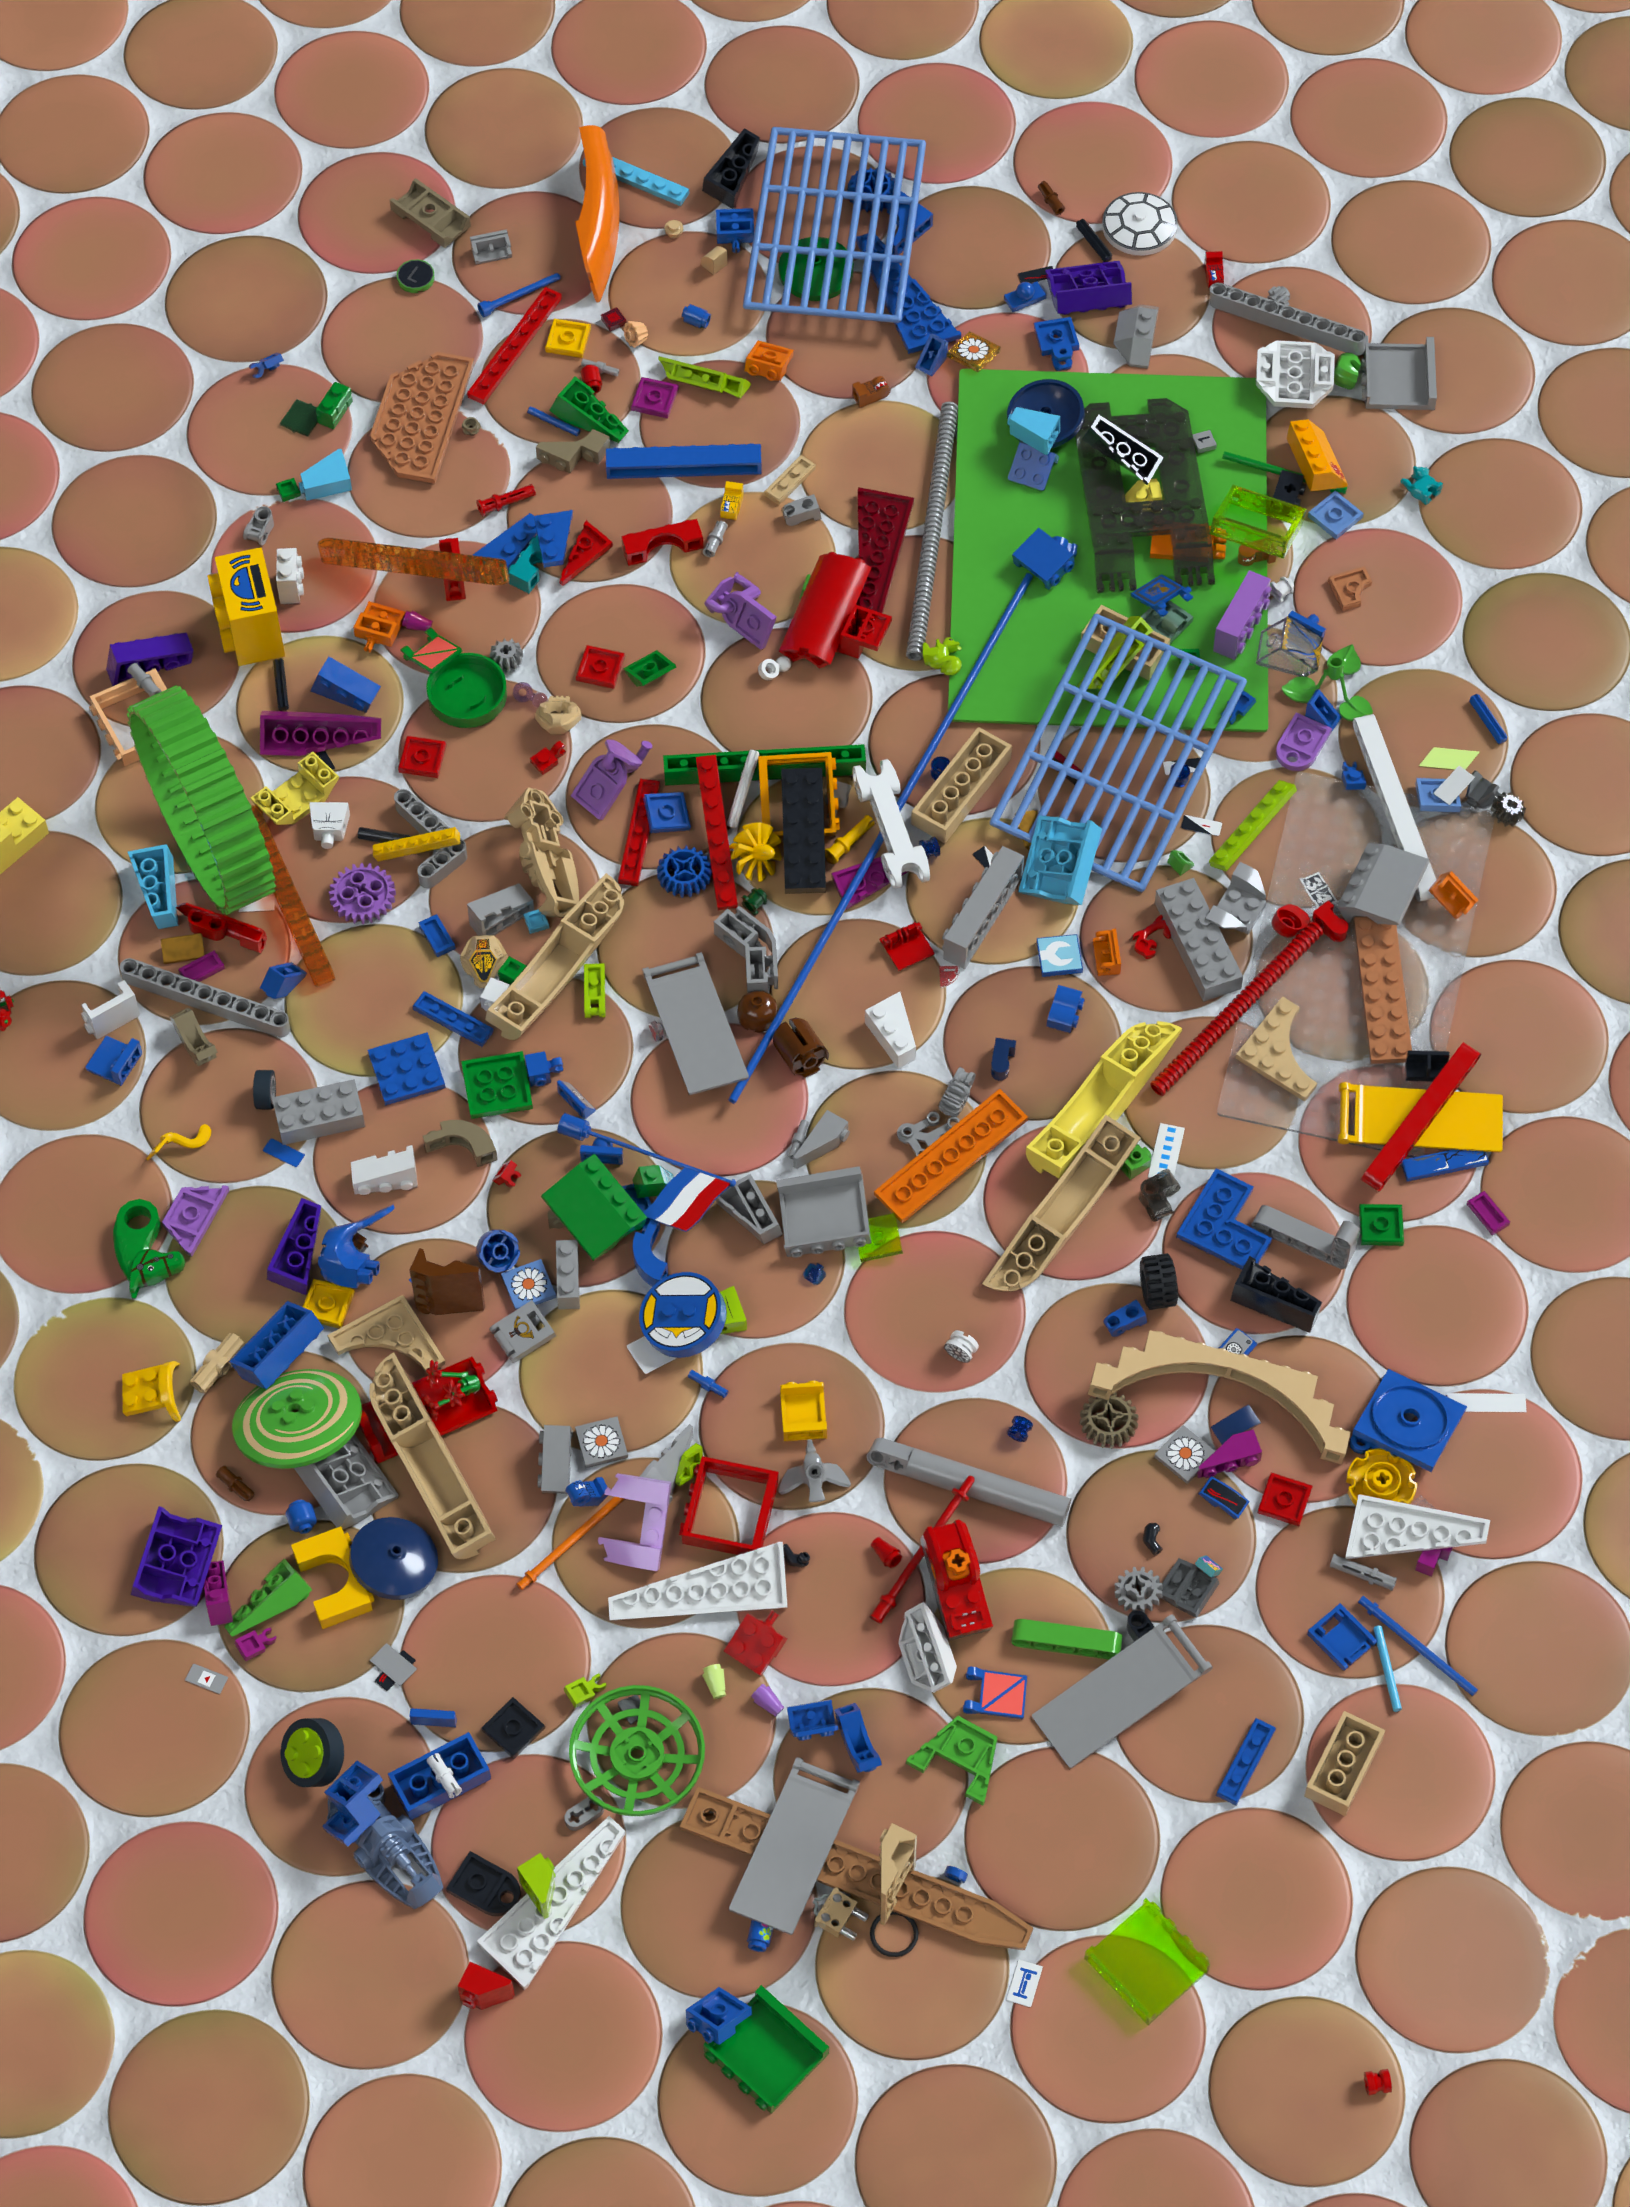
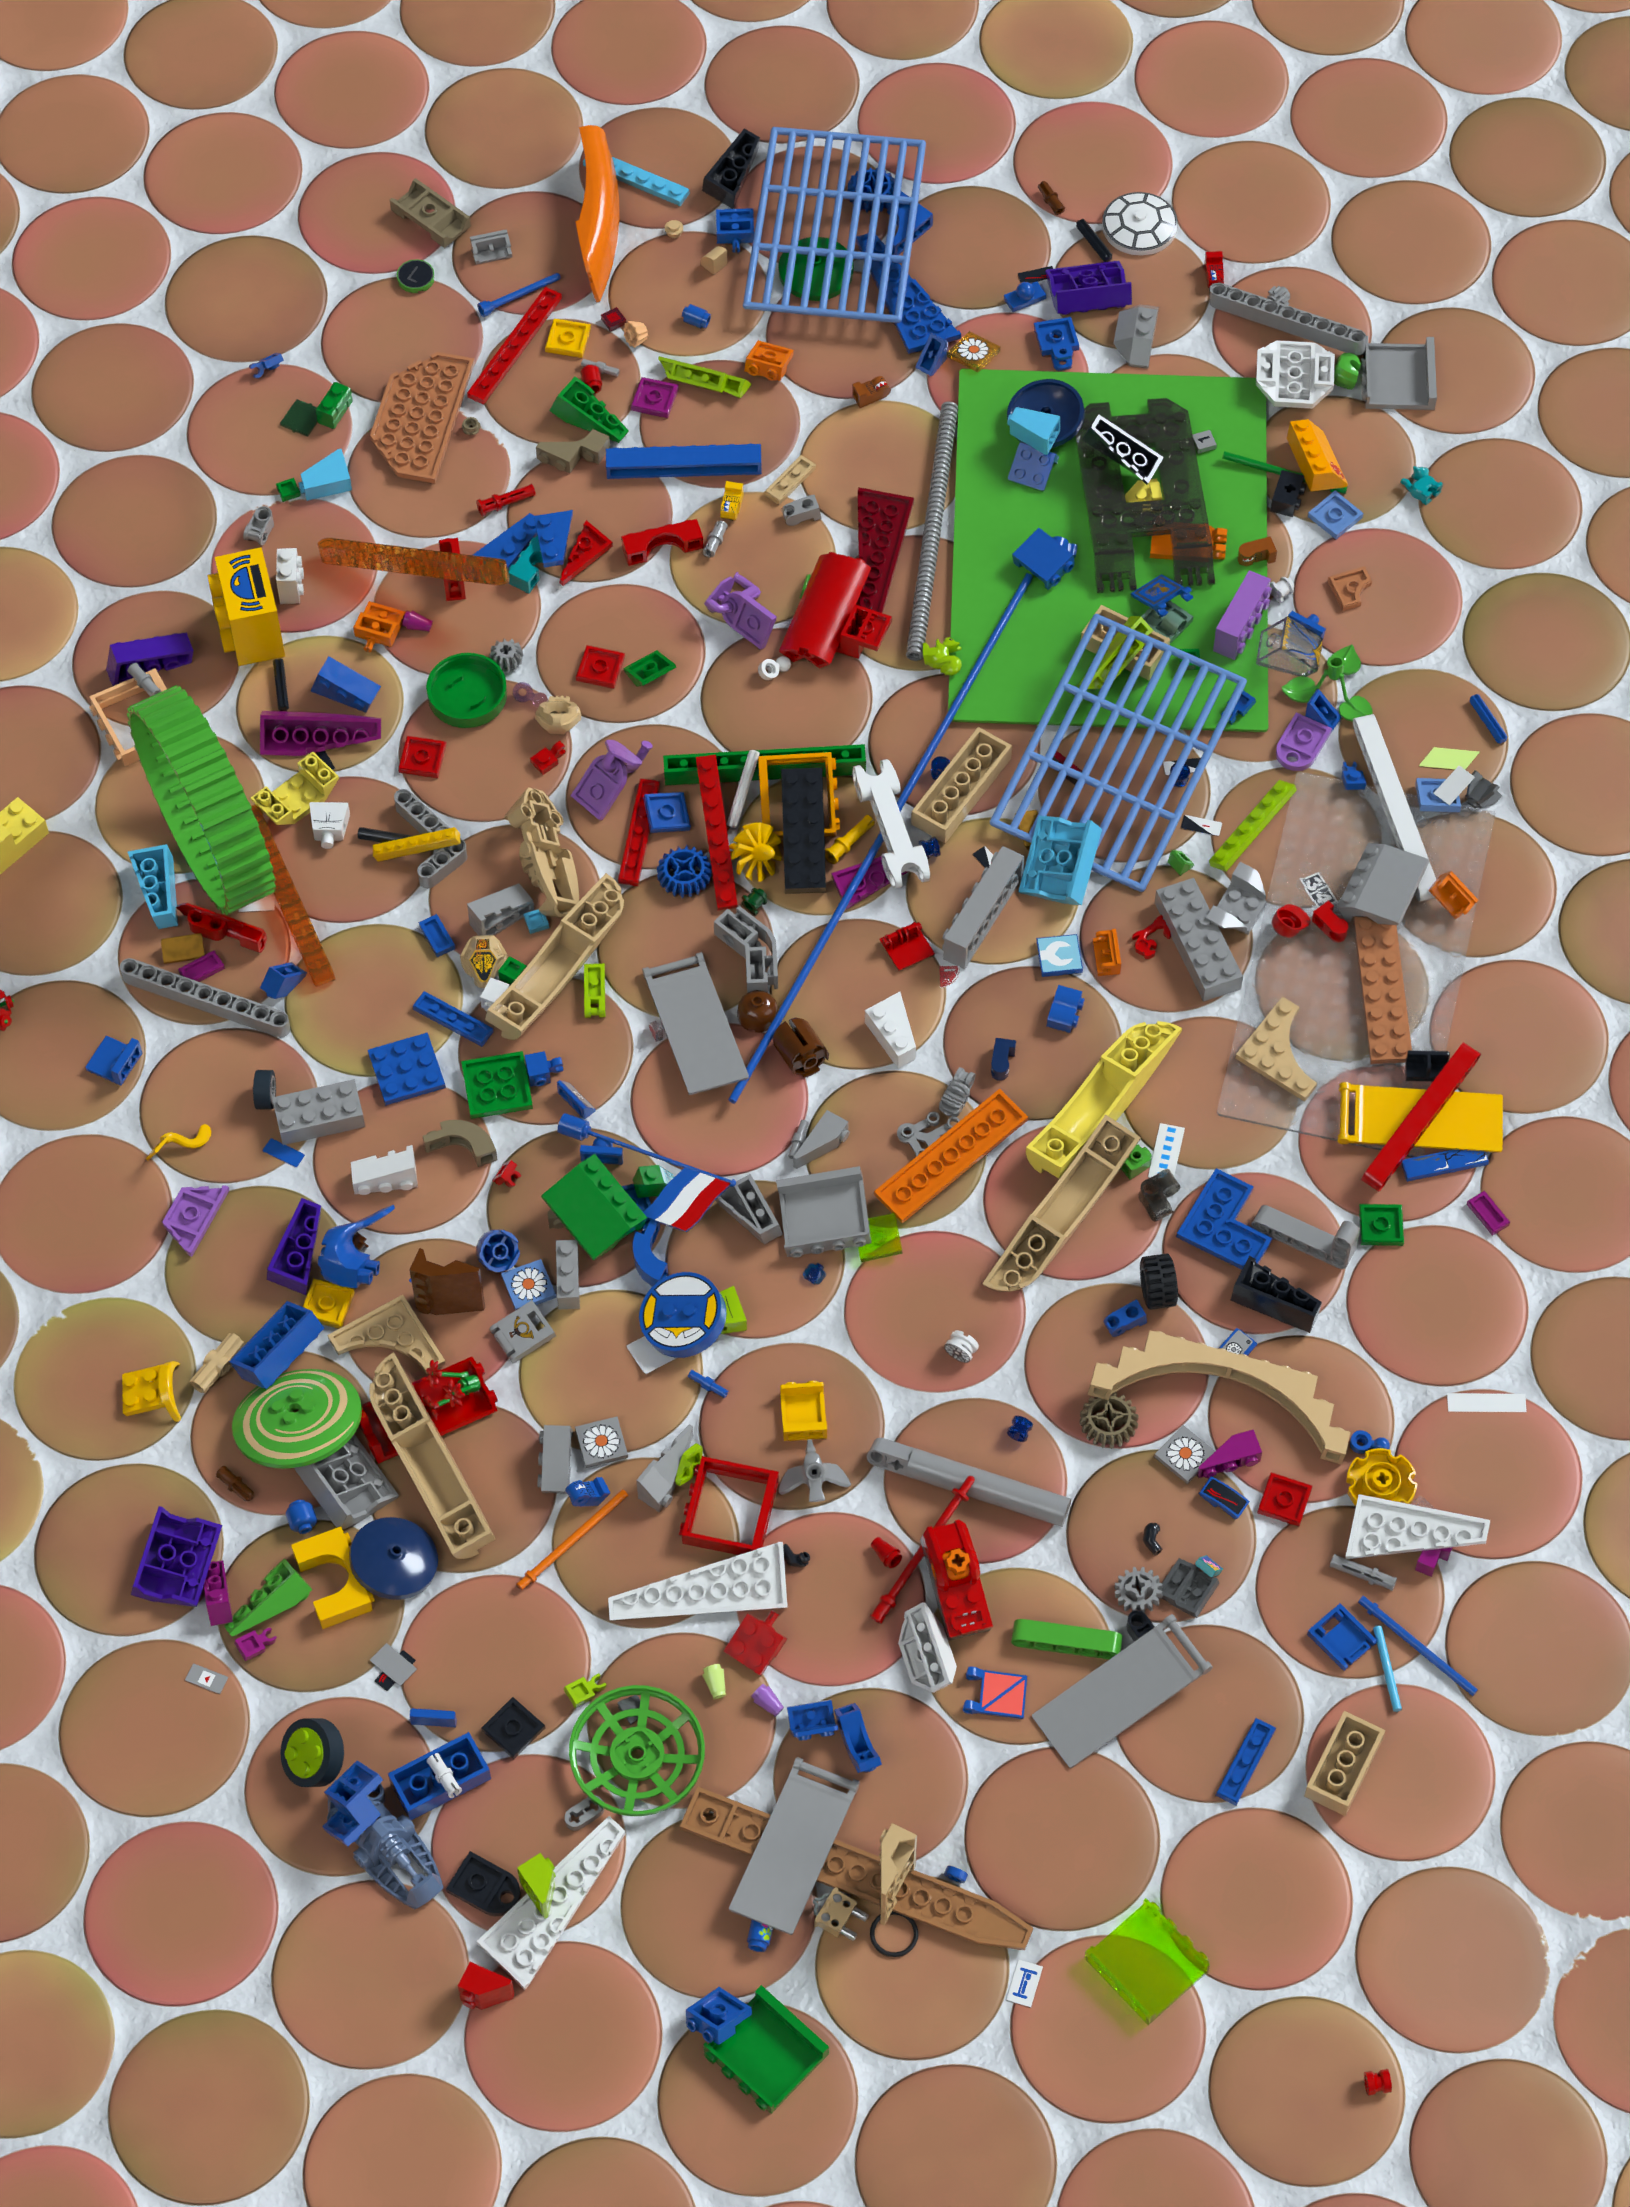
(112, 1013): white panel -> none
(133, 1248): green animal -> none
(193, 1037): dark tan arch -> none
(362, 893): medium lavender gear -> none
(432, 654): flag -> none
(554, 421): blue bar -> none
(649, 1550): lavender wedge -> none
(842, 794): light grey piece -> none
(965, 1747): bright green wing -> none
(1236, 1009): red piece -> none
(1237, 1422): dark blue slope -> none
(1253, 536): clear neon green window -> none
(1415, 1441): blue piece -> none
(1508, 809): clear smoke gear -> none

